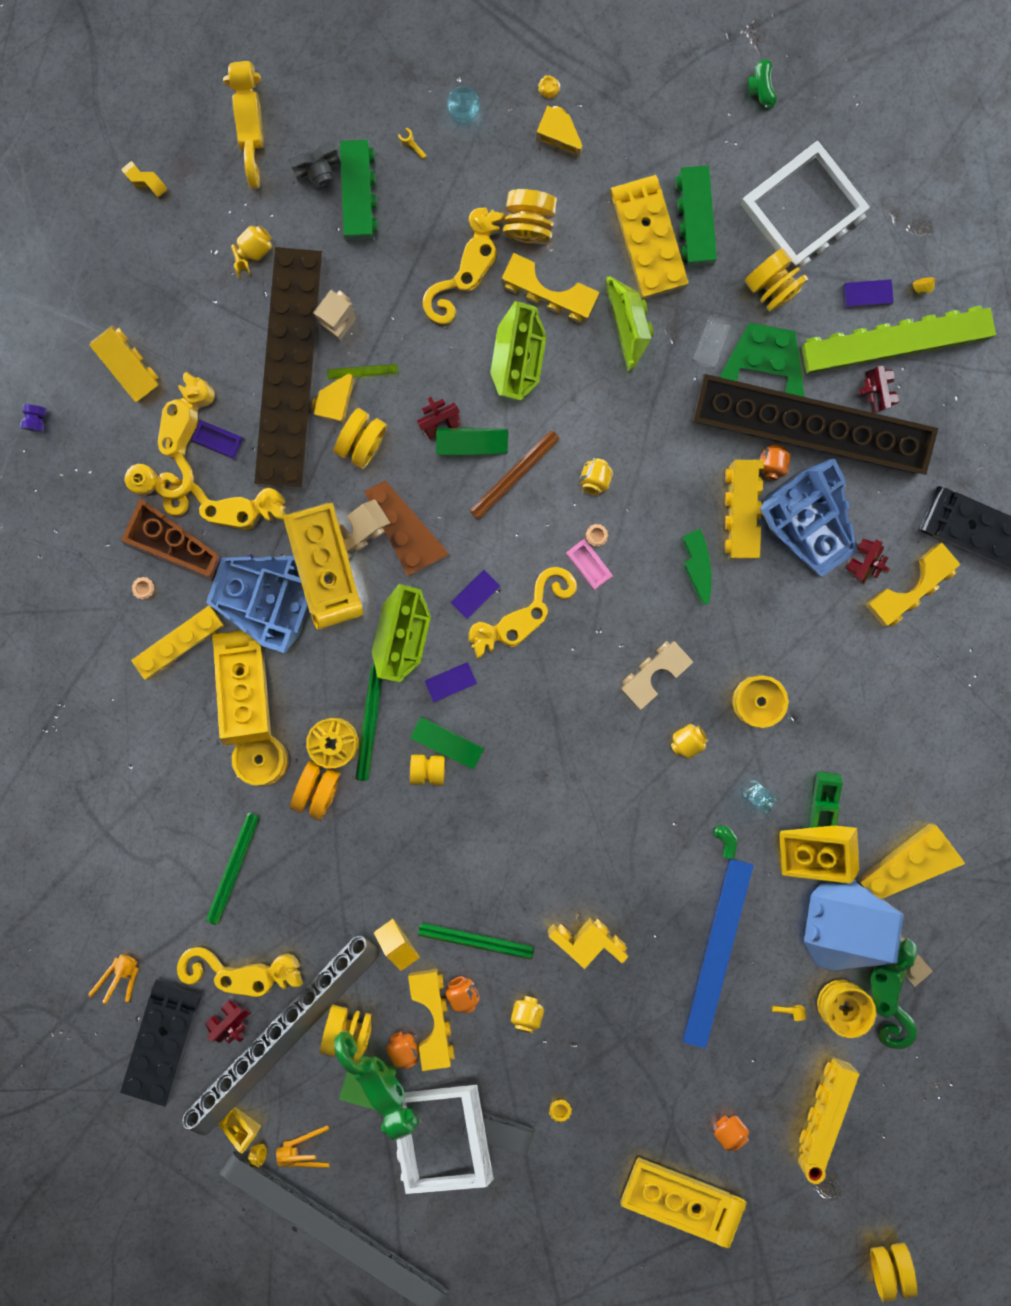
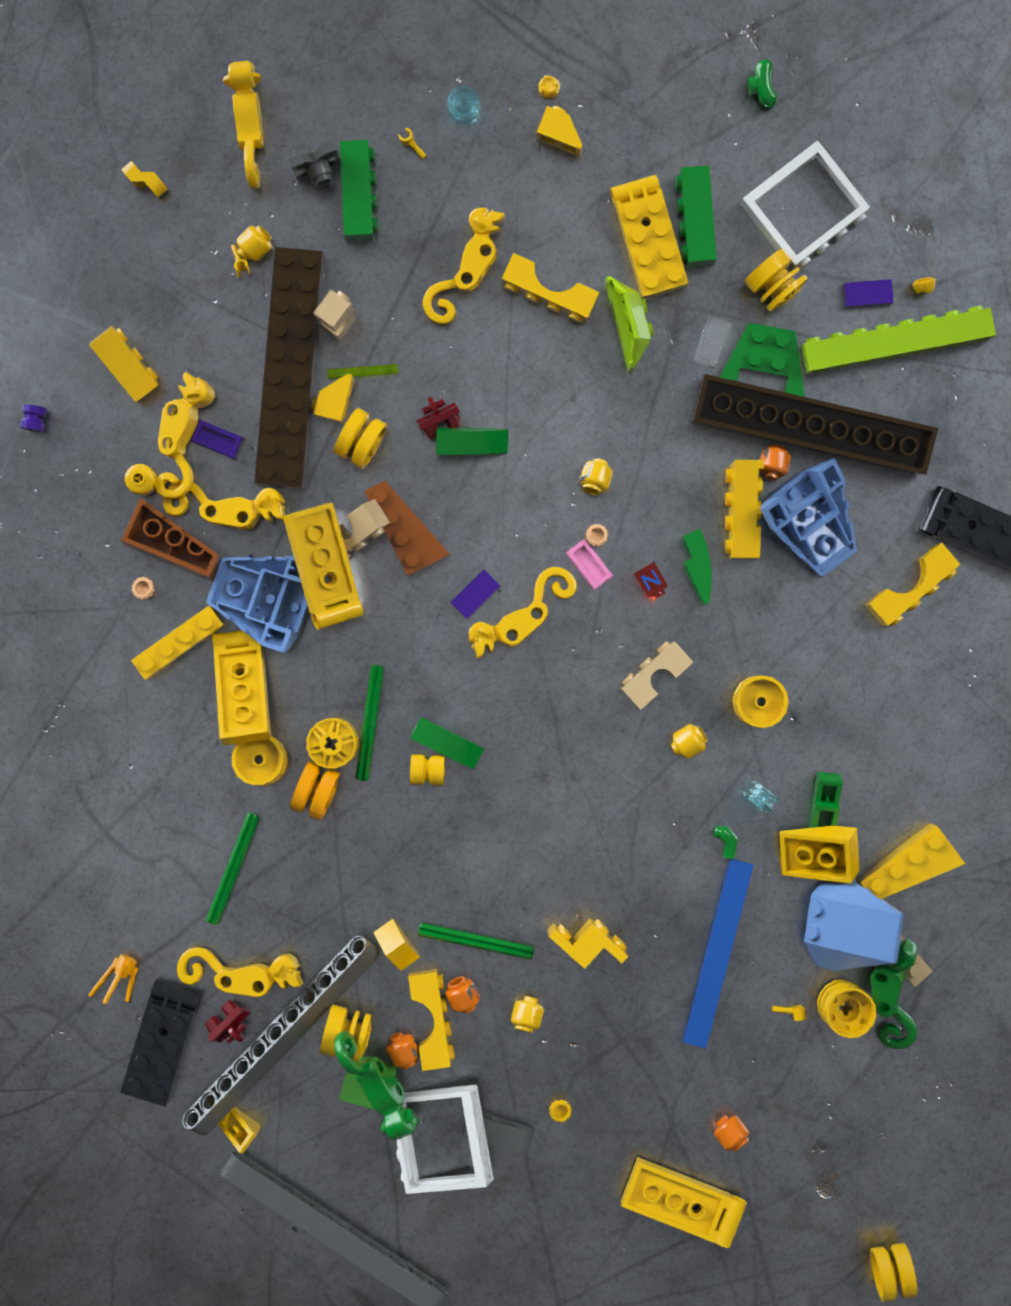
(257, 1155): yellow piece -> none
(289, 1156): light orange plant -> none
(400, 633): lime wedge -> none
(450, 682): dark purple tile -> none
(515, 474): dark orange axle -> none
(518, 352): lime wedge -> none
(529, 216): yellow wheel -> none
(650, 581): none -> clear red brick
(826, 1118): yellow hinge -> none
(872, 551): dark red hips -> none
(877, 389): dark red hips -> none

